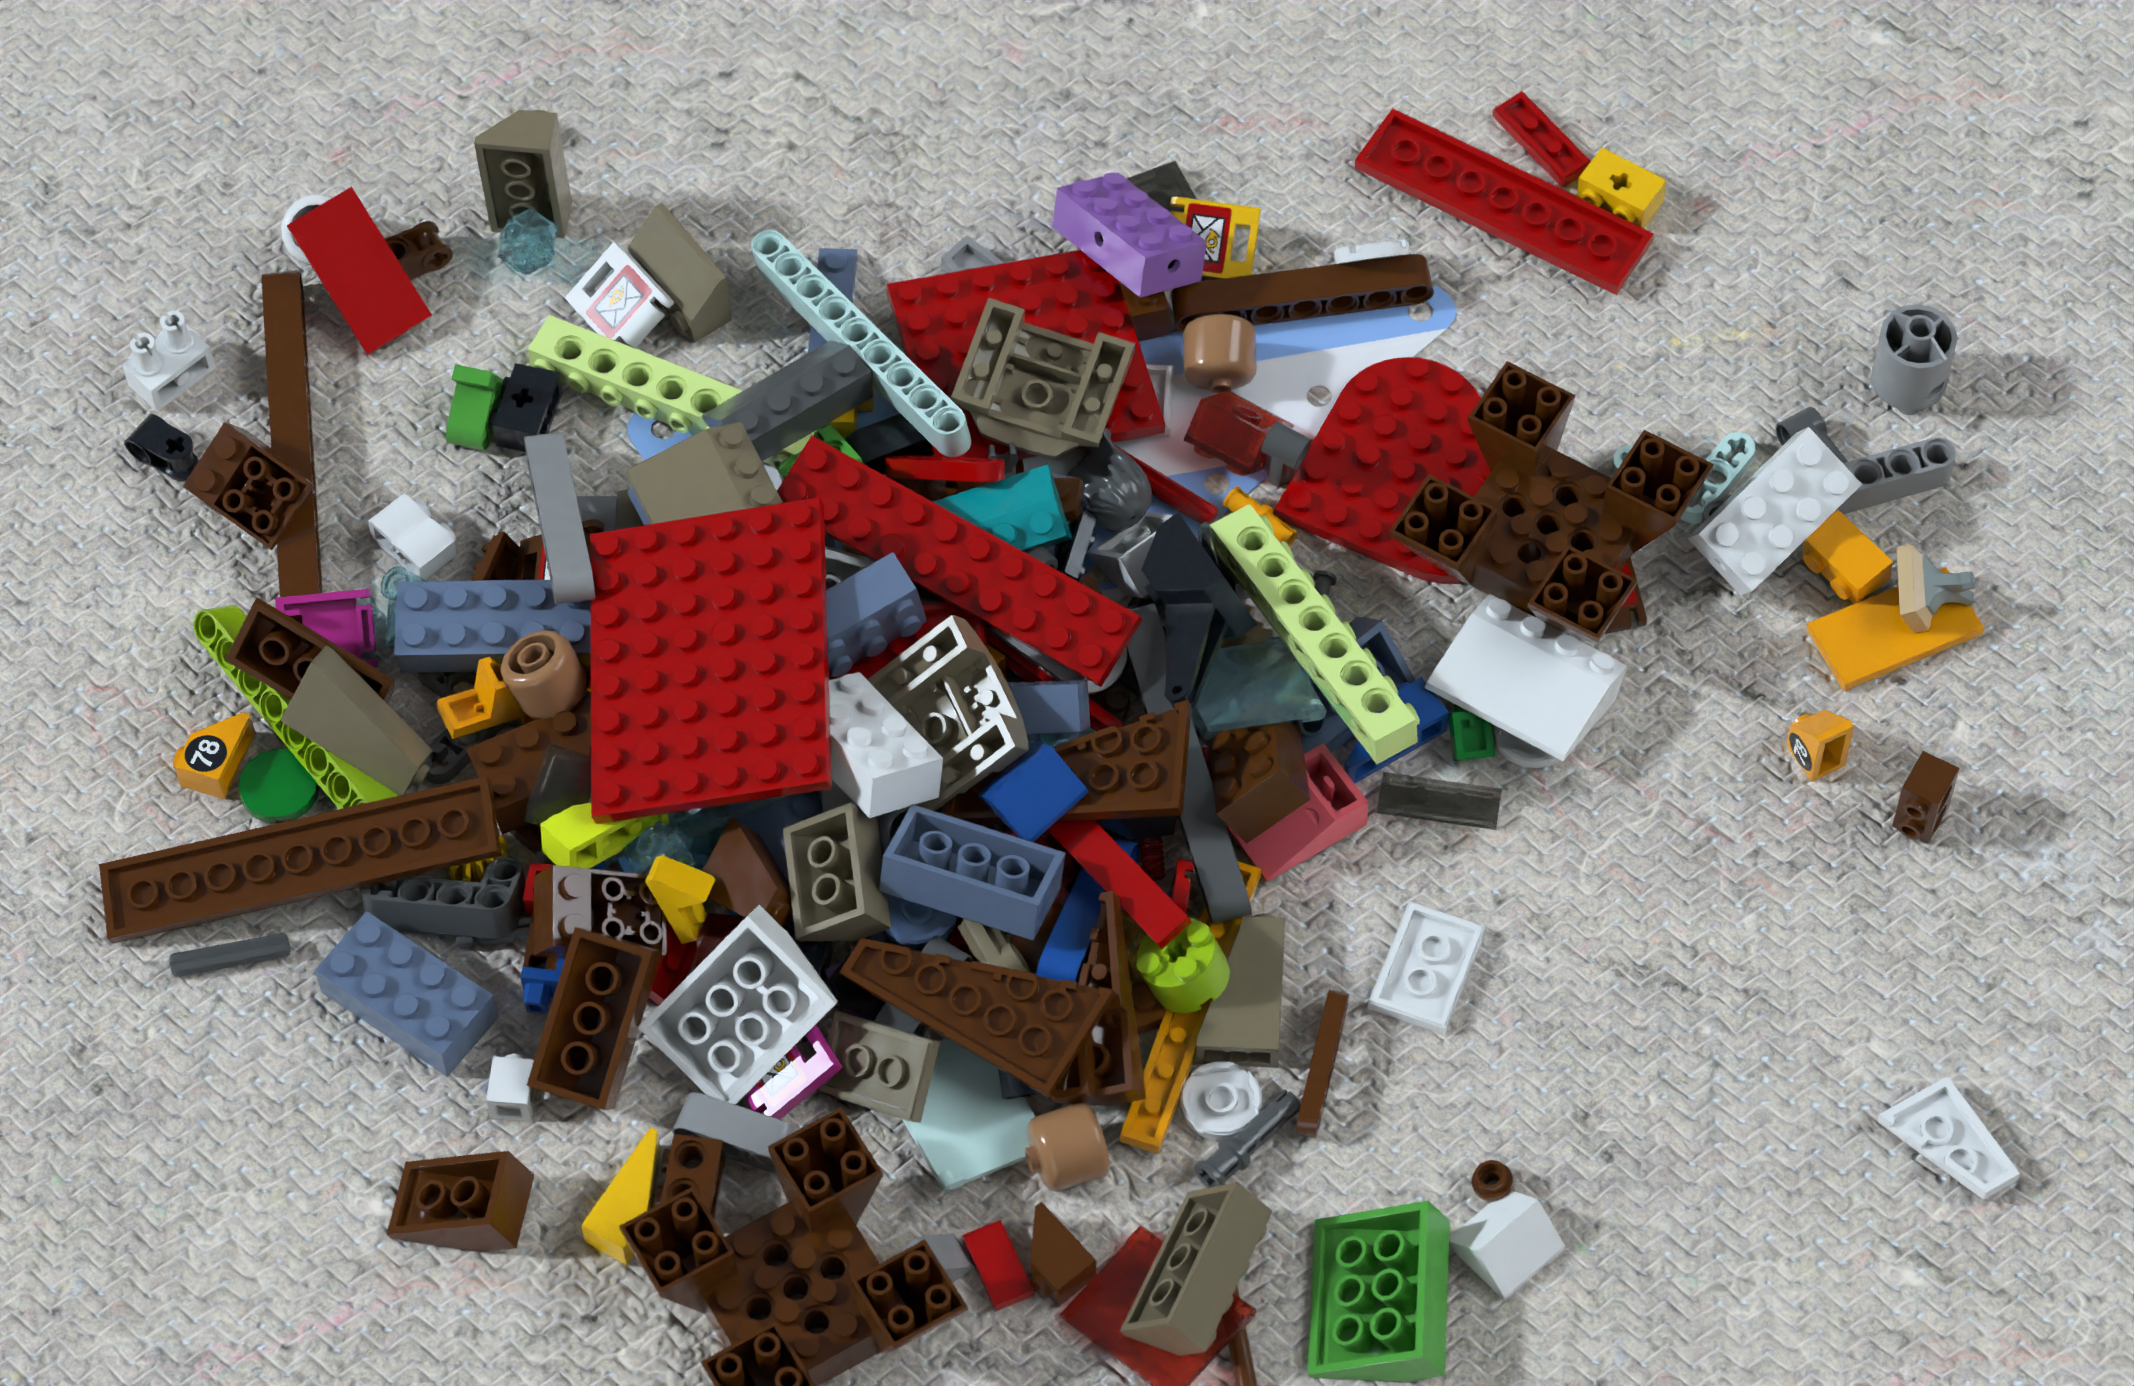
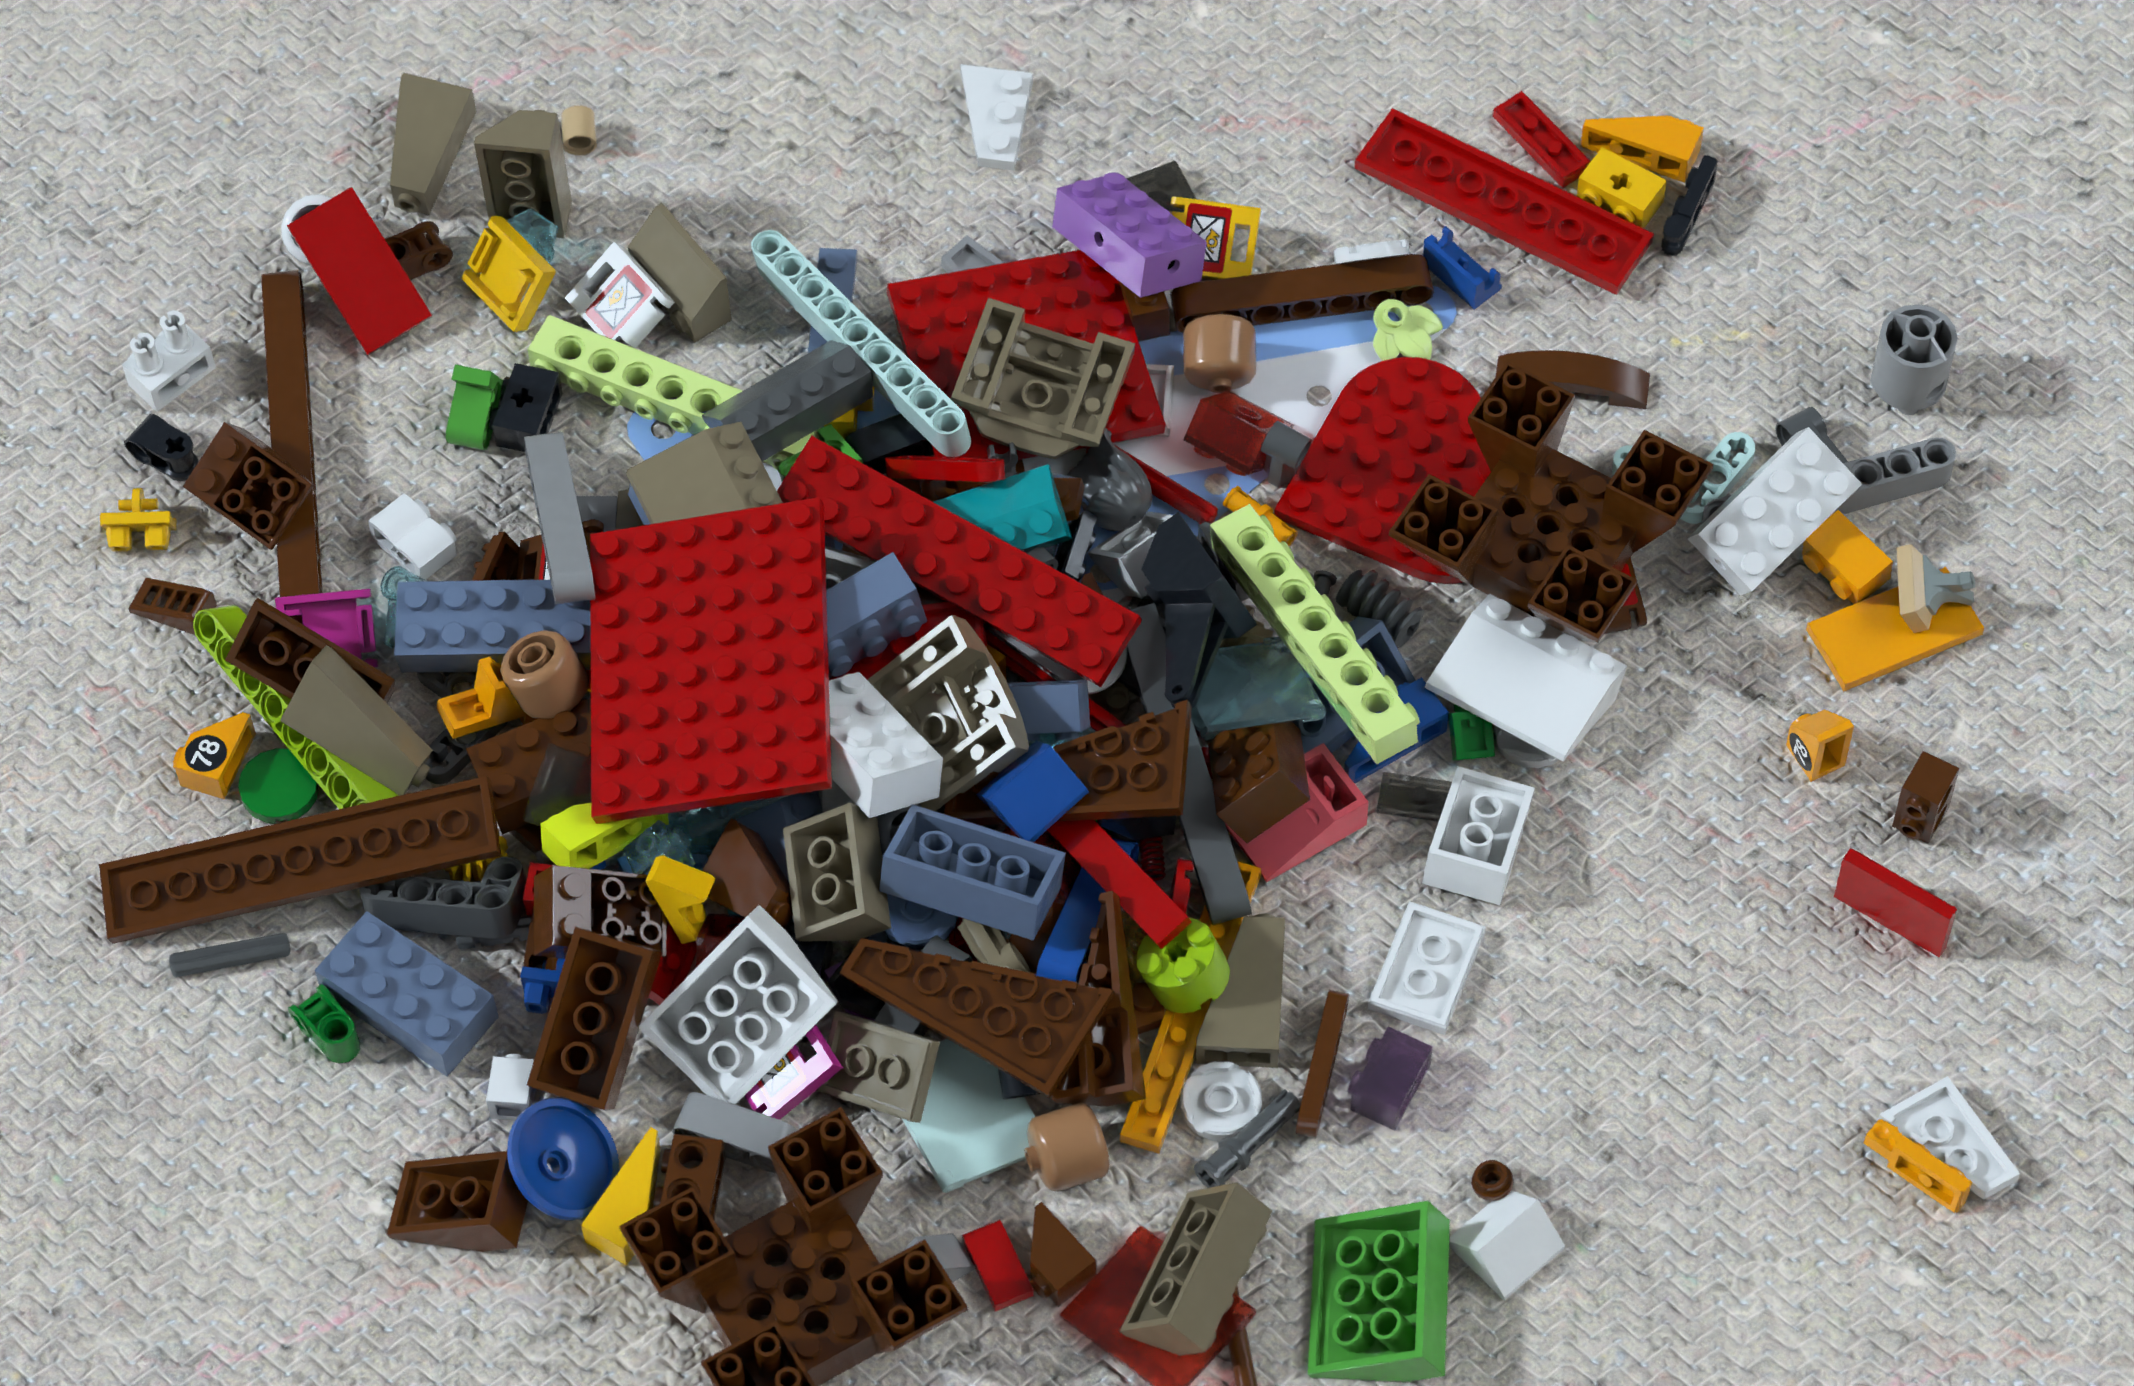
(122, 524): none -> yellow hips
(178, 619): none -> reddish brown slope
(324, 1019): none -> green piece
(427, 139): none -> dark tan slope
(506, 270): none -> yellow container
(575, 1148): none -> blue dish
(578, 130): none -> tan beam
(997, 112): none -> white wing
(1372, 602): none -> dark grey piece
(1390, 1077): none -> clear purple brick
(1408, 335): none -> yellowish green plate
(1459, 270): none -> blue hinge
(1478, 835): none -> white slope
(1585, 374): none -> reddish brown slope
(1652, 142): none -> light orange slope
(1688, 208): none -> black hinge
(1895, 902): none -> red tile
(1919, 1166): none -> light orange hinge

